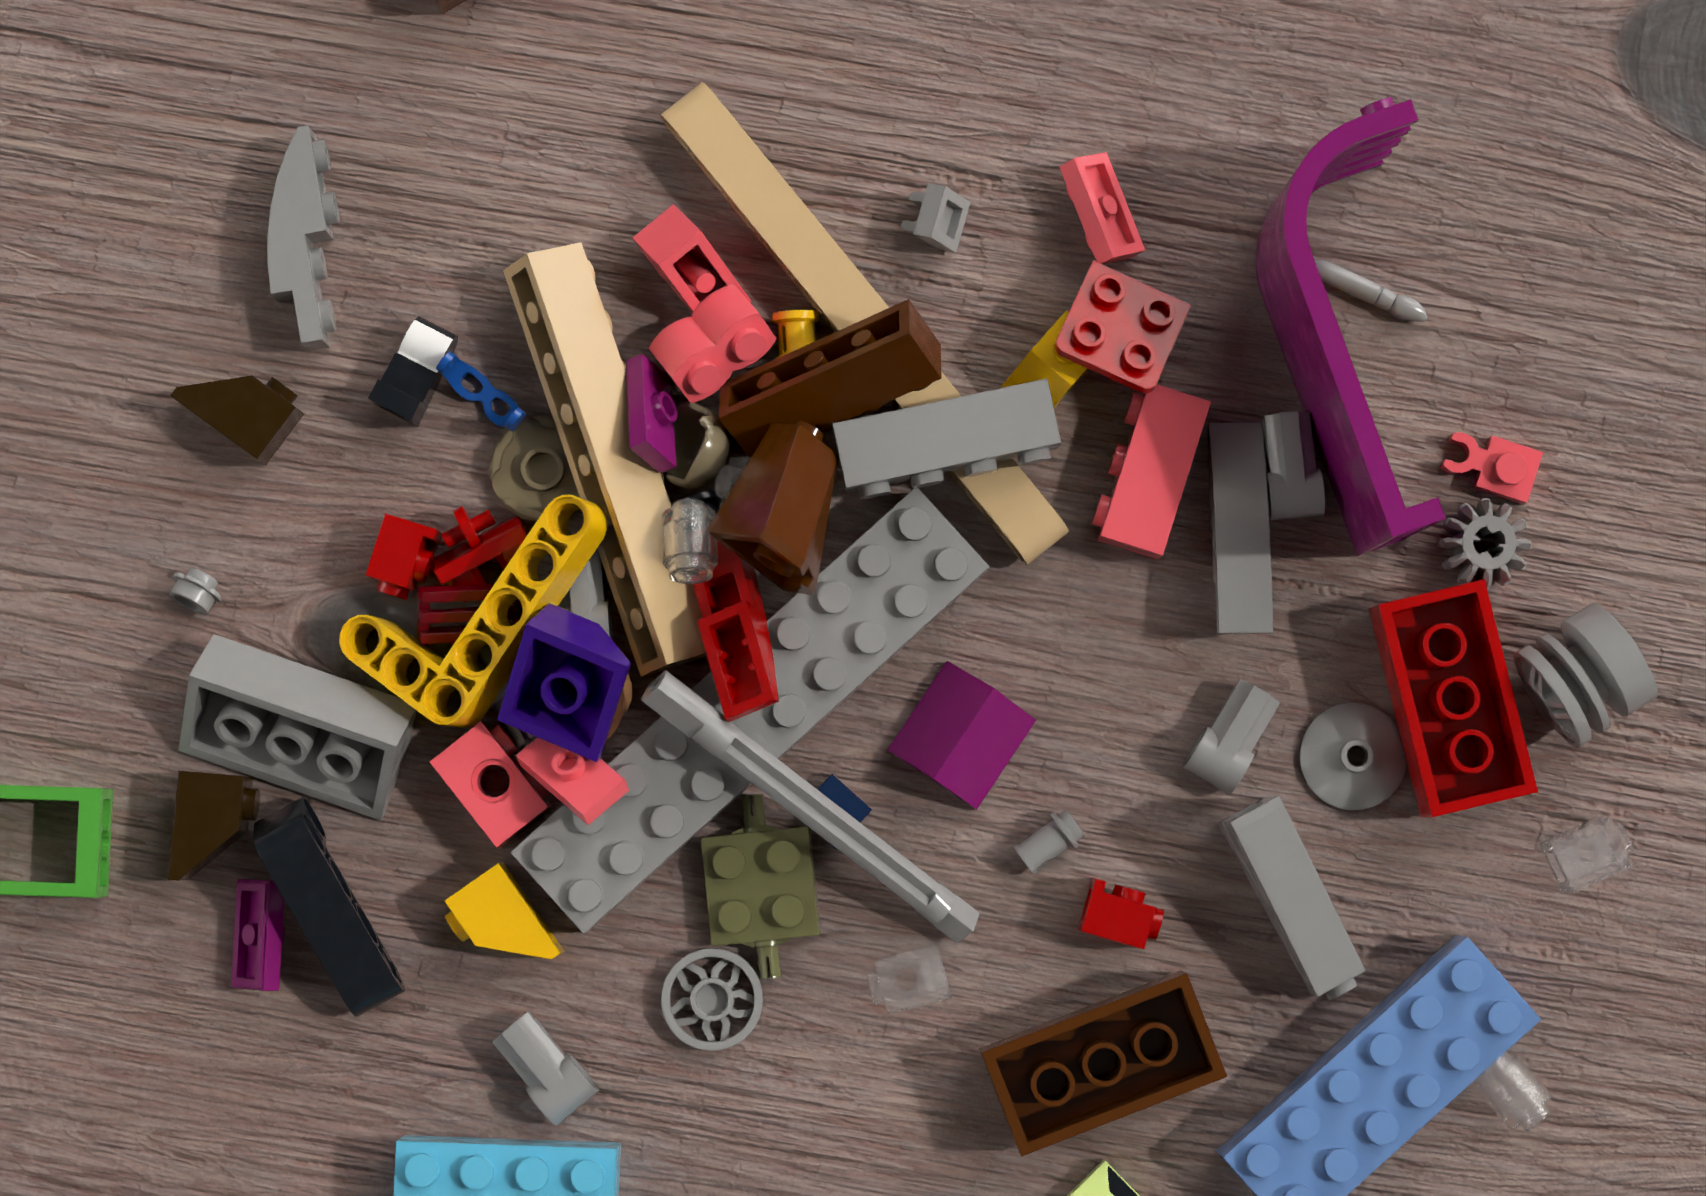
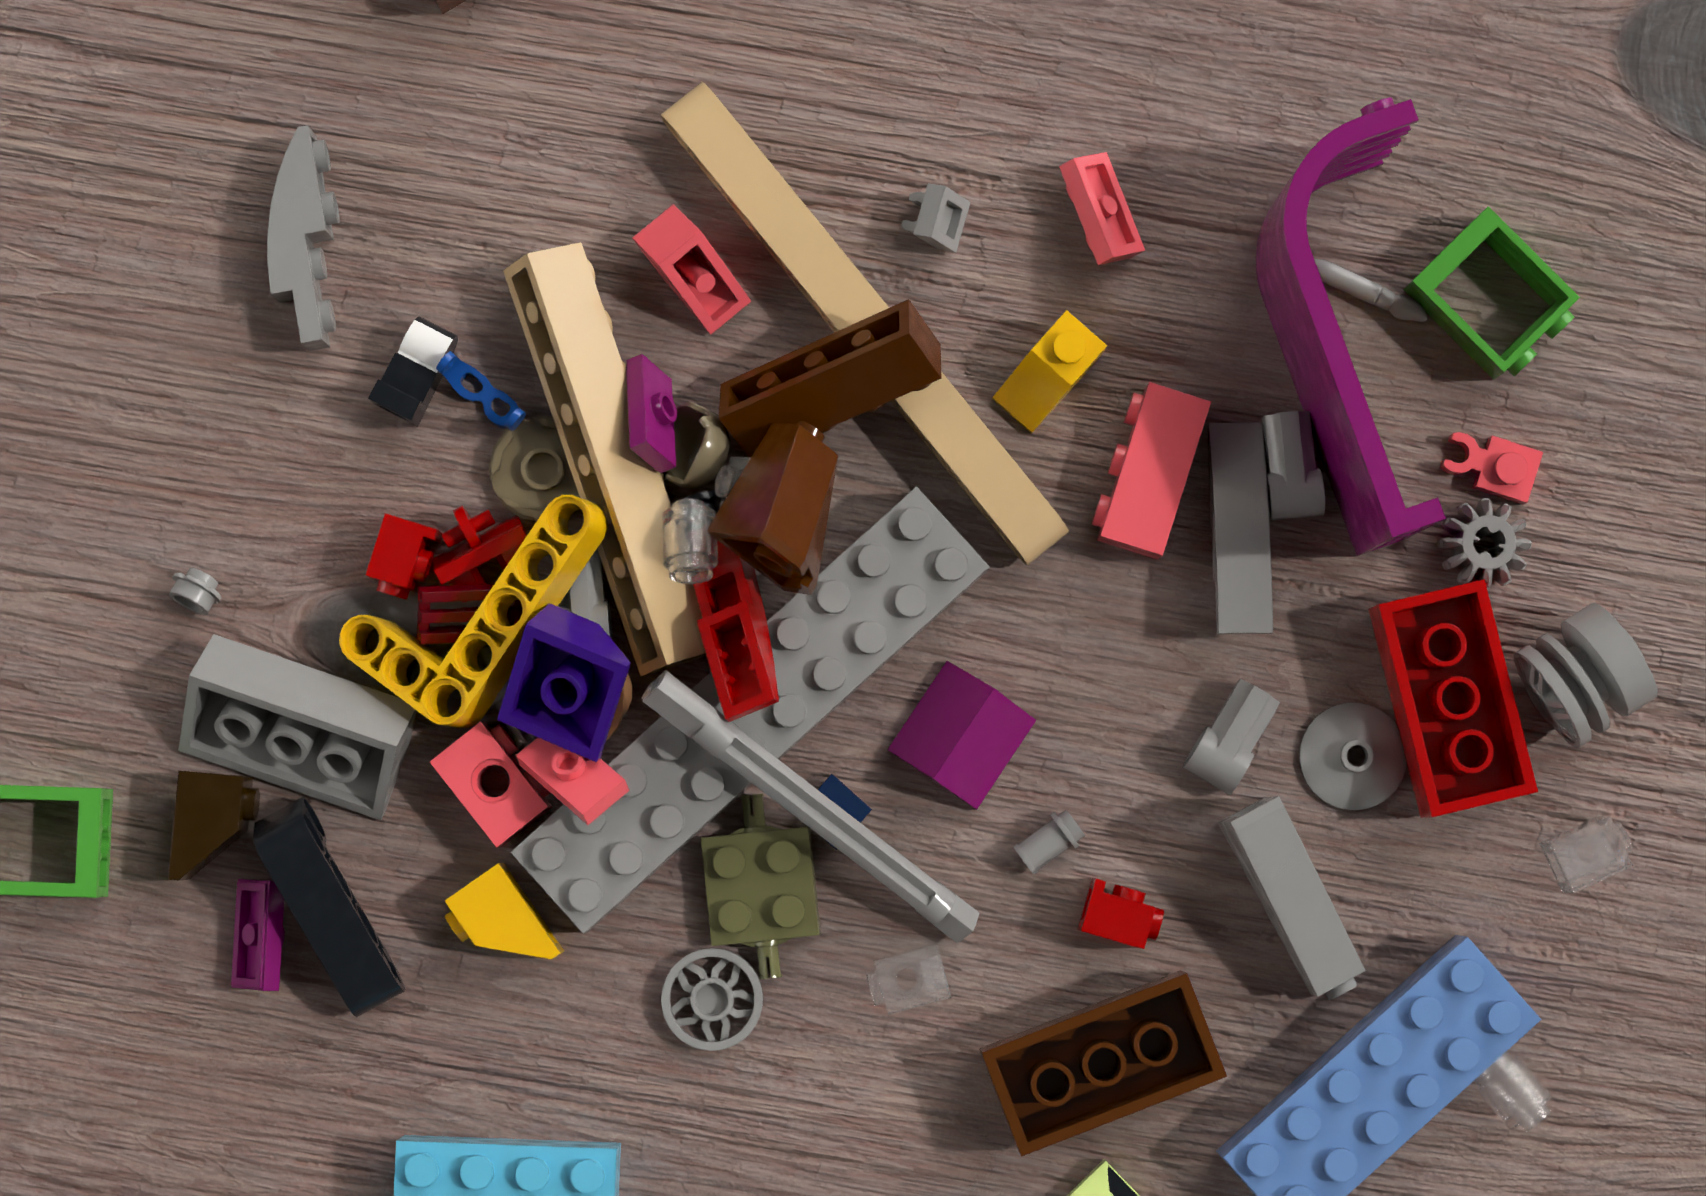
(245, 411): dark brown slope -> none
(553, 1079): light grey piece -> none
(712, 343): coral brick -> none
(795, 329): yellow bush -> none
(947, 437): light grey brick -> none
(1121, 328): bracket -> none
(1525, 263): none -> bright green window

